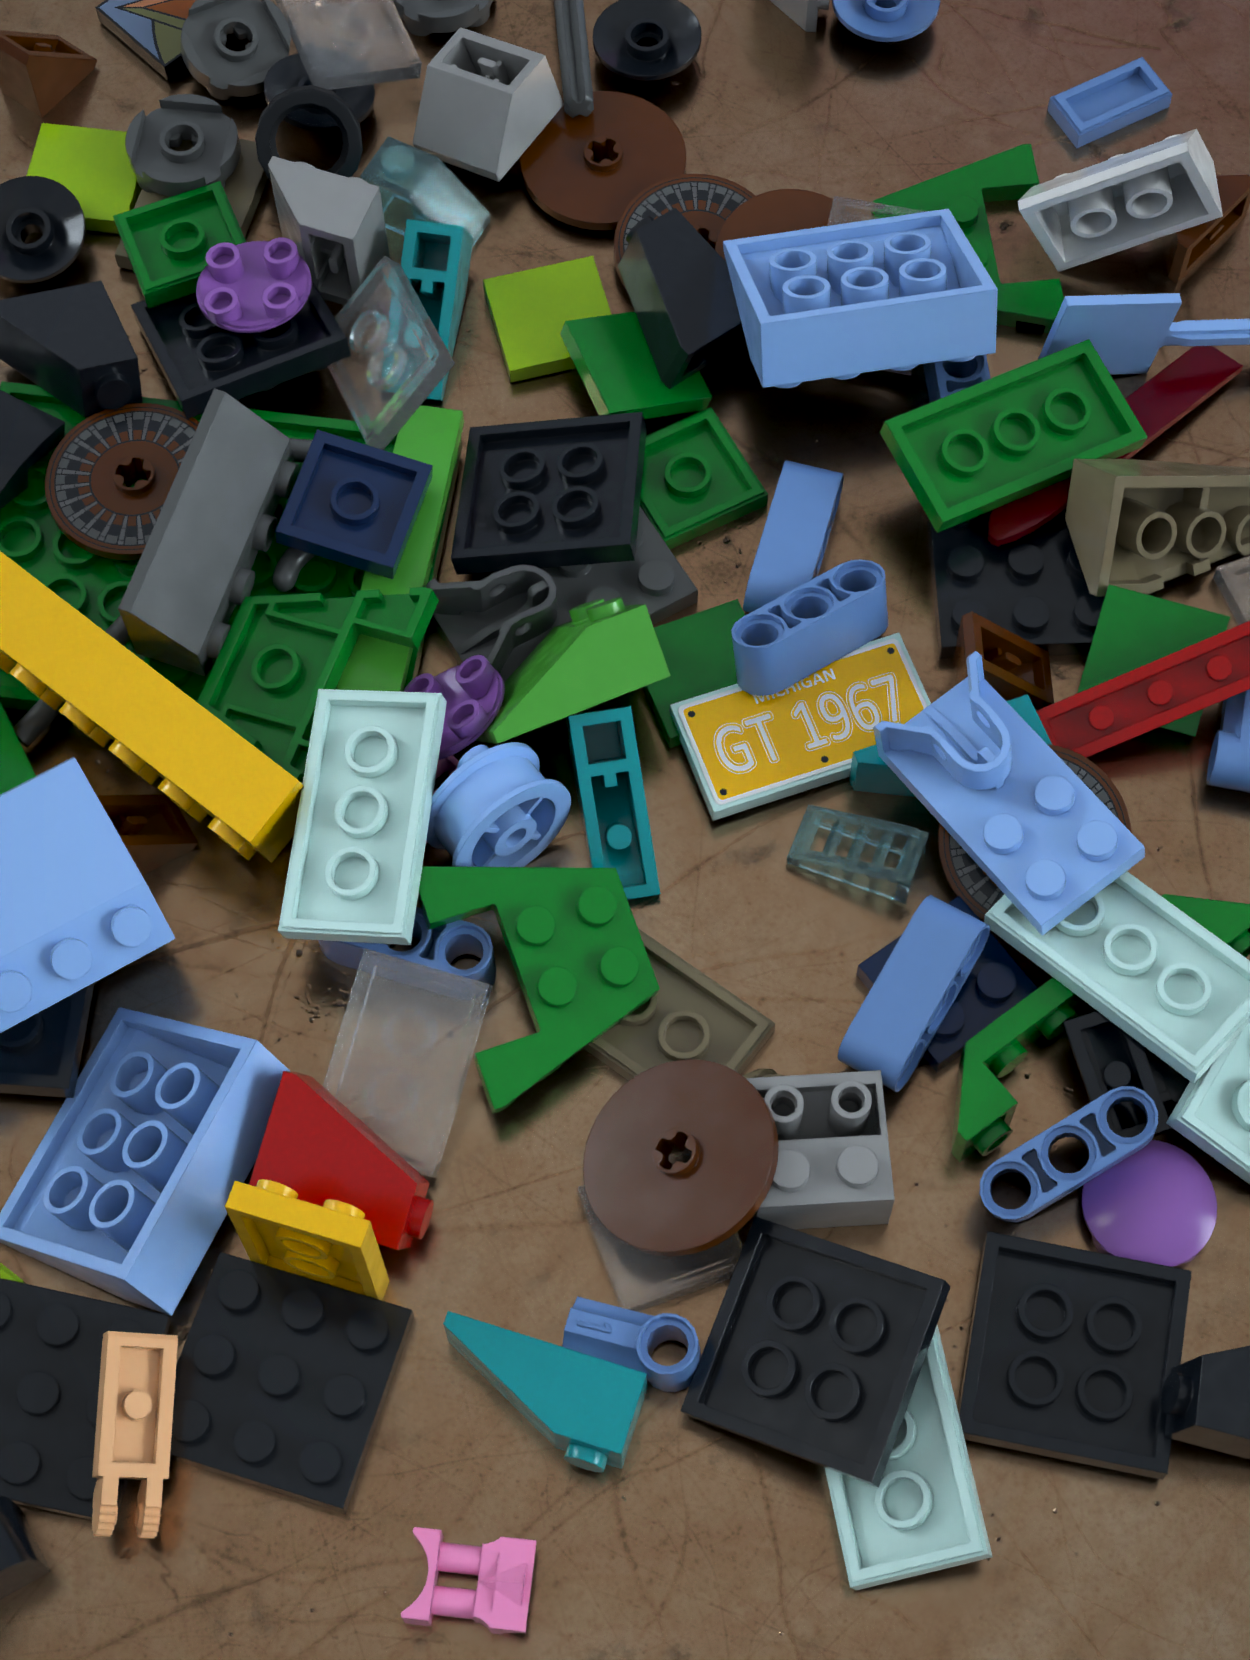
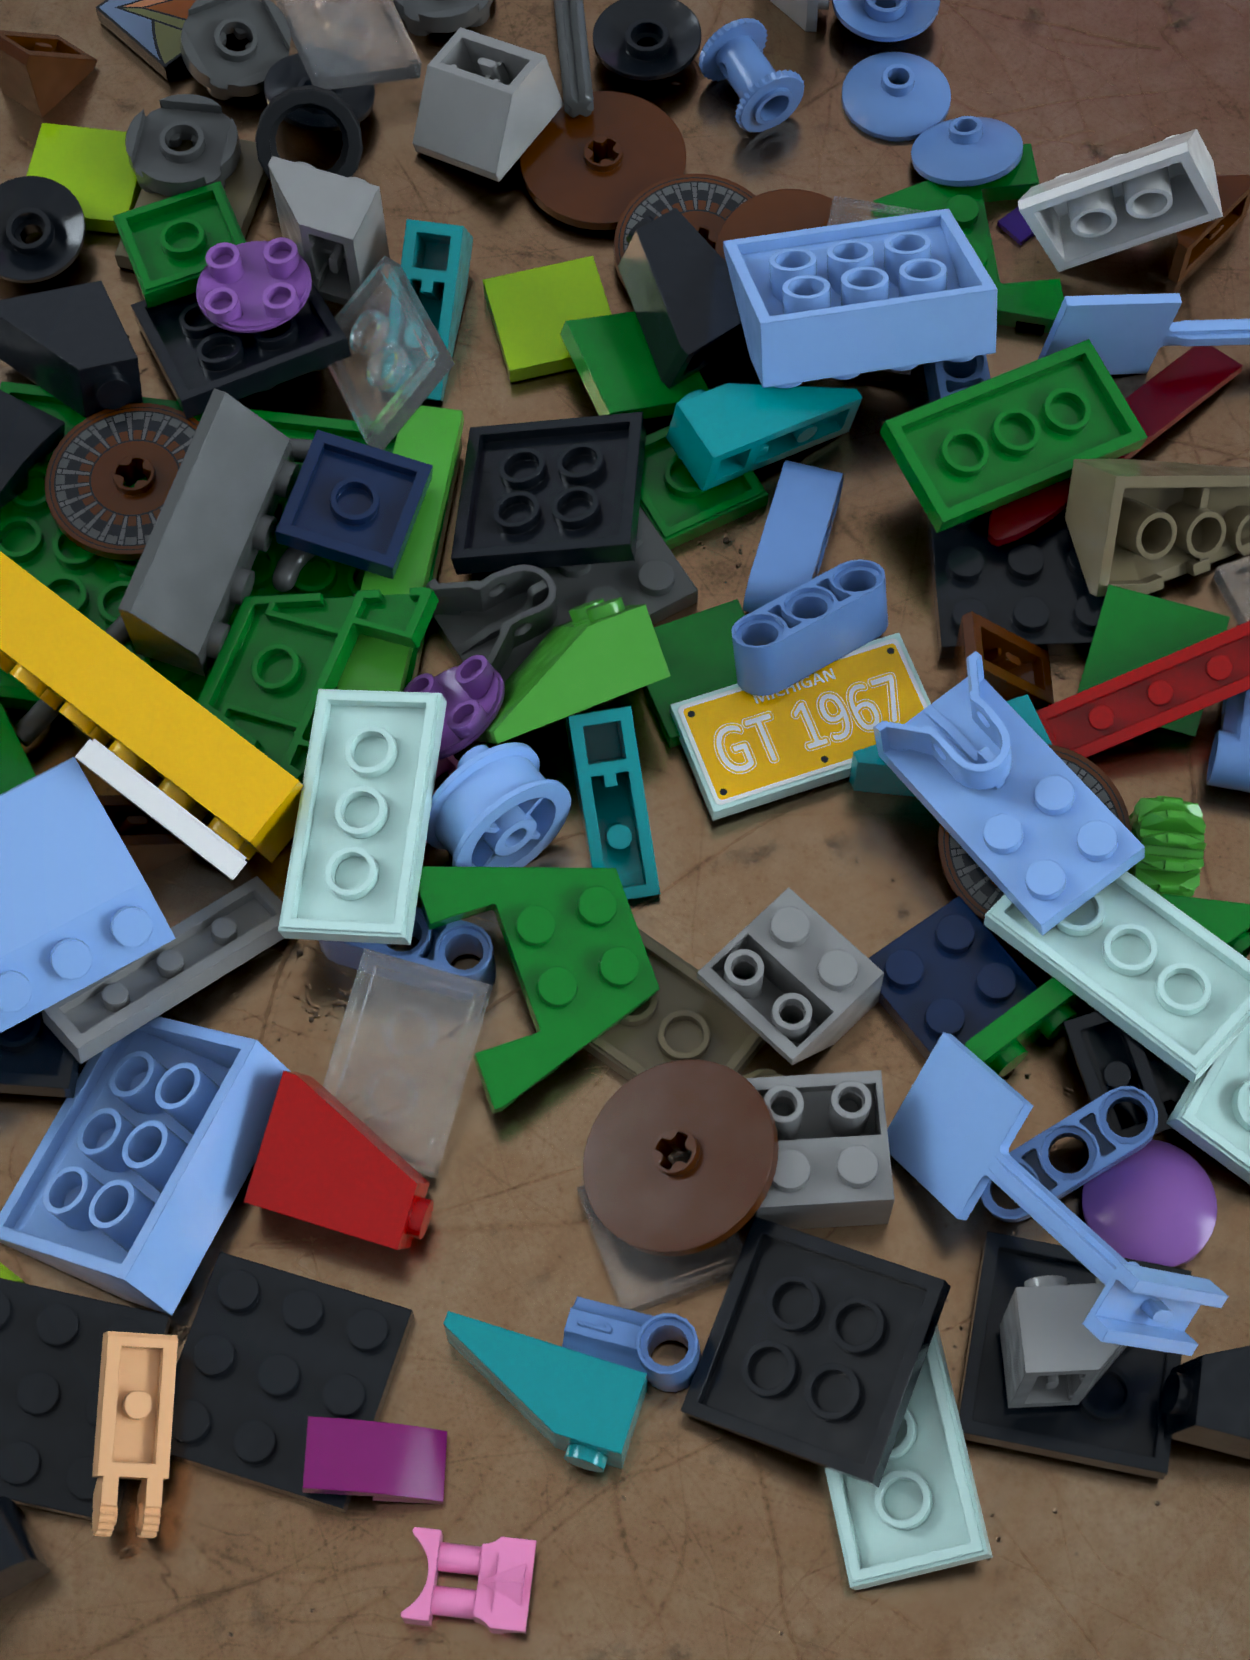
(161, 808): none -> white tile
(203, 951): none -> light grey plate
(308, 1239): yellow plate -> none
(375, 1460): none -> magenta slope
(422, 189): clear light blue slope -> none
(738, 56): none -> medium blue hose
(751, 426): none -> teal slope
(794, 979): none -> light grey slope
(873, 876): clear light blue slope -> none
(895, 96): none -> medium blue dish
(914, 992): medium blue beam -> none
(958, 1137): none -> light blue piece
(967, 151): none -> medium blue dish
(1015, 226): none -> dark purple window
(1047, 1347): none -> light grey slope
(1109, 102): medium blue tile -> none
(1172, 842): none -> bright green gear

